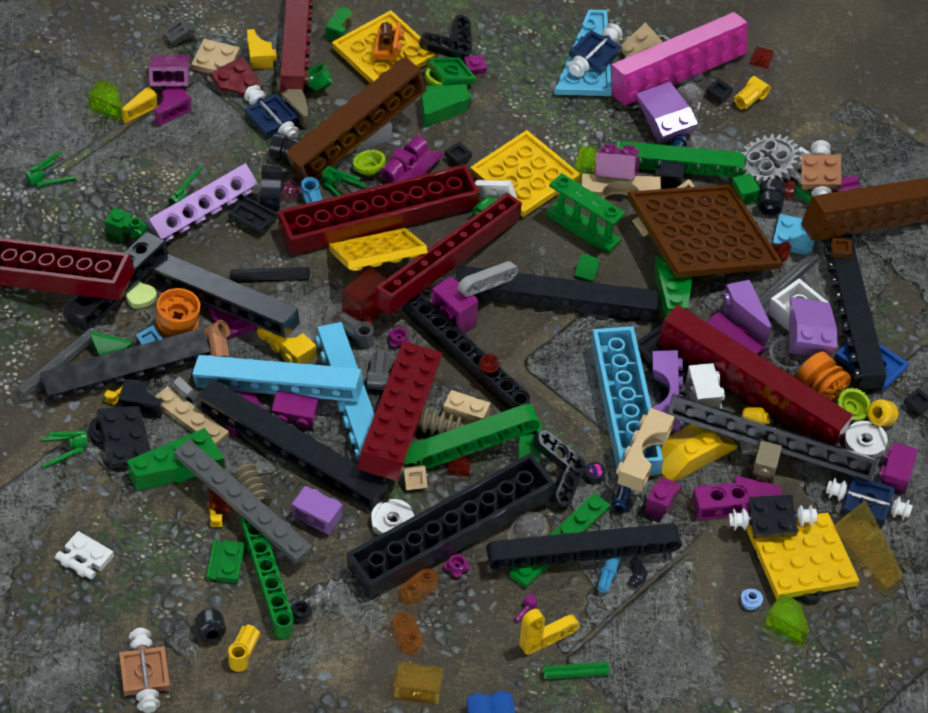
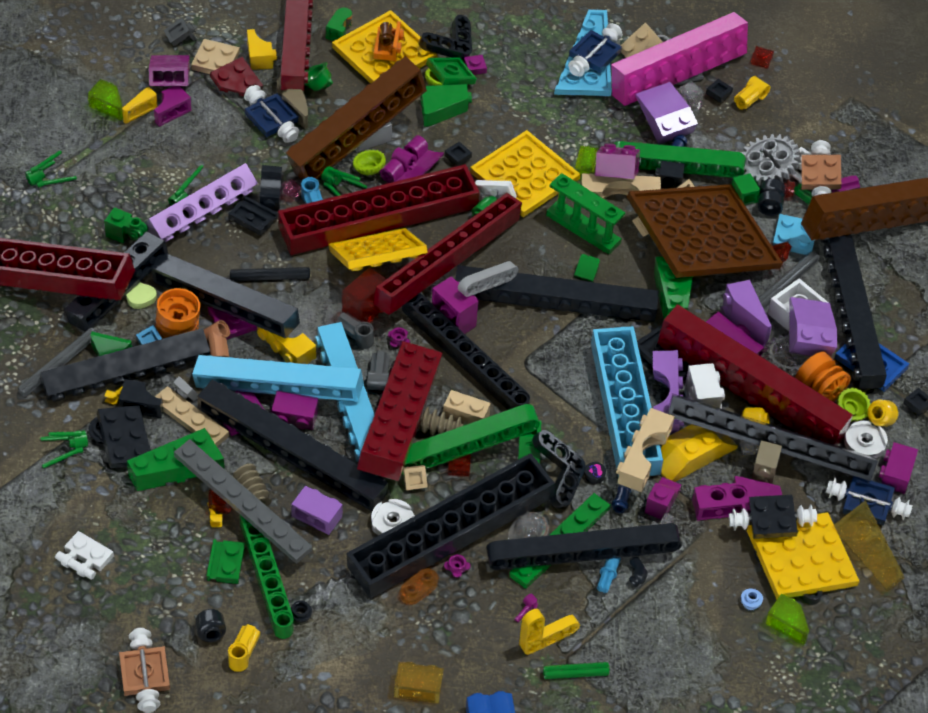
(280, 145): black wheel -> none
(407, 630): clear orange plate -> none
(489, 359): clear red plate -> none
(841, 248): reddish brown tile -> none

